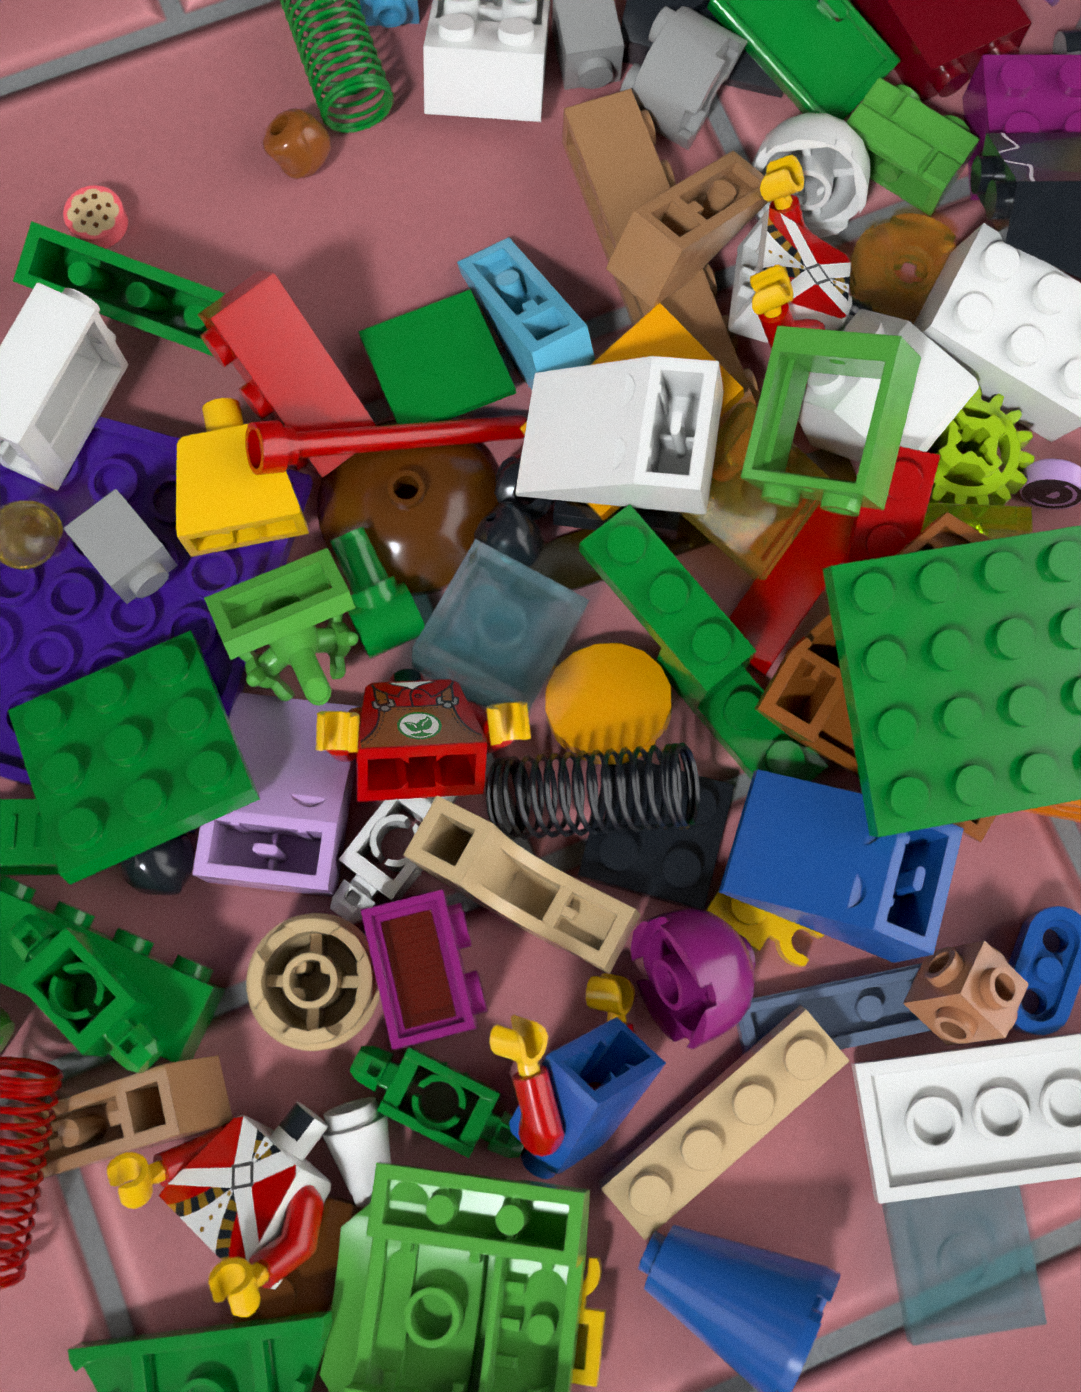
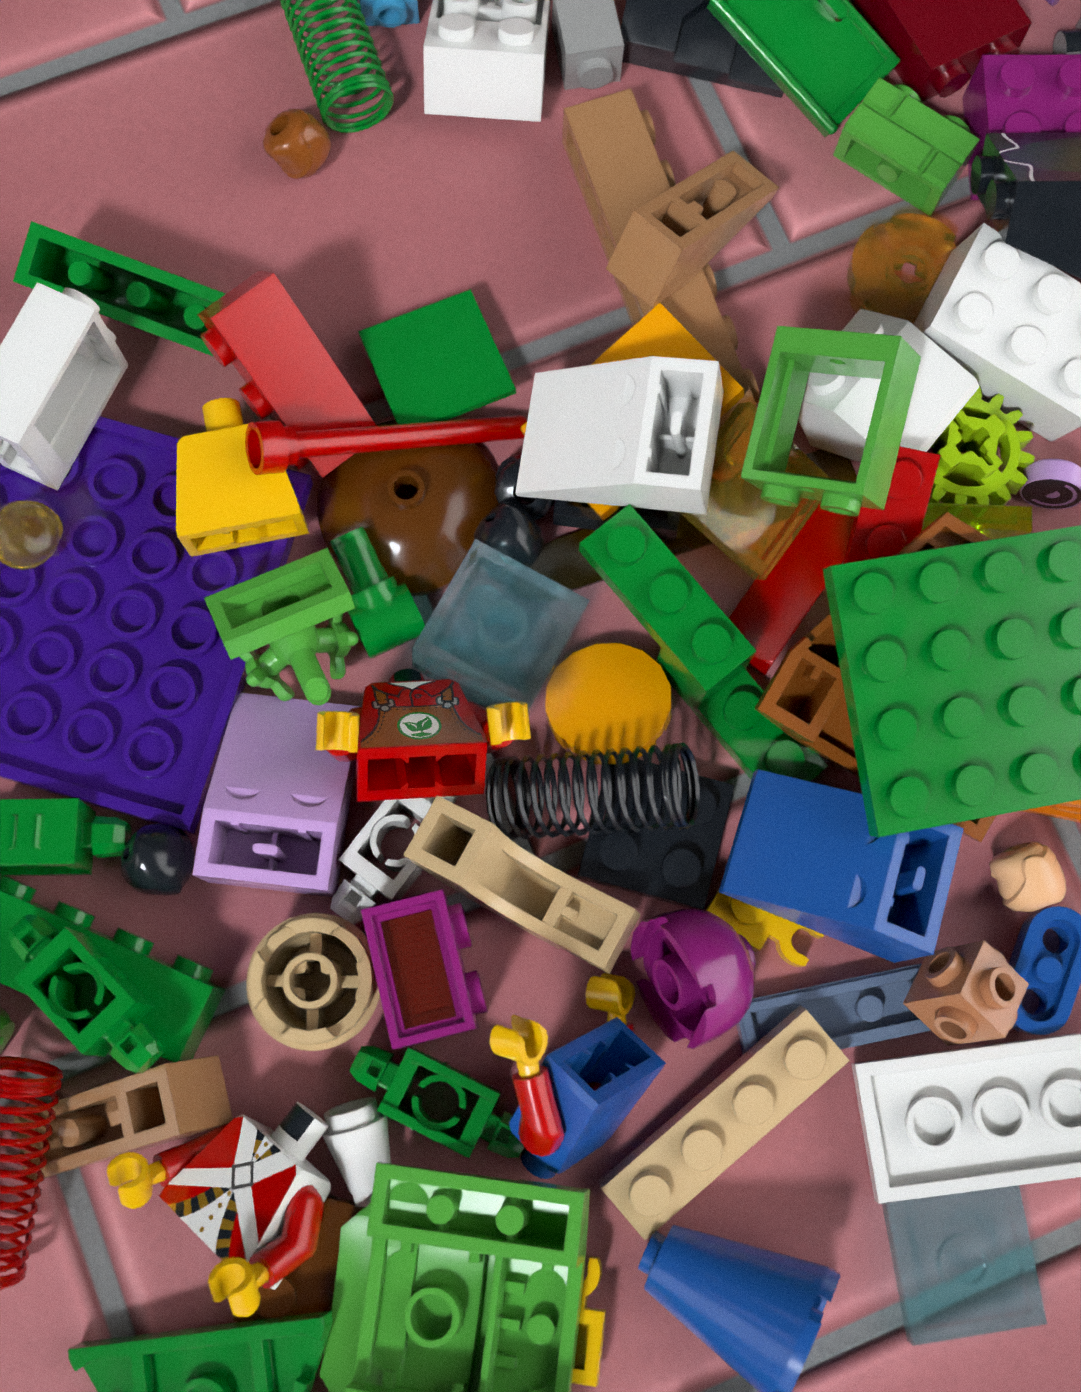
(96, 216): tile -> none
(121, 547): light grey brick -> none
(131, 757): green plate -> none
(526, 311): medium azure slope -> none
(683, 71): light grey cylinder -> none
(786, 270): torso -> none
(832, 166): white cylinder -> none
(1028, 877): none -> light nougat piece

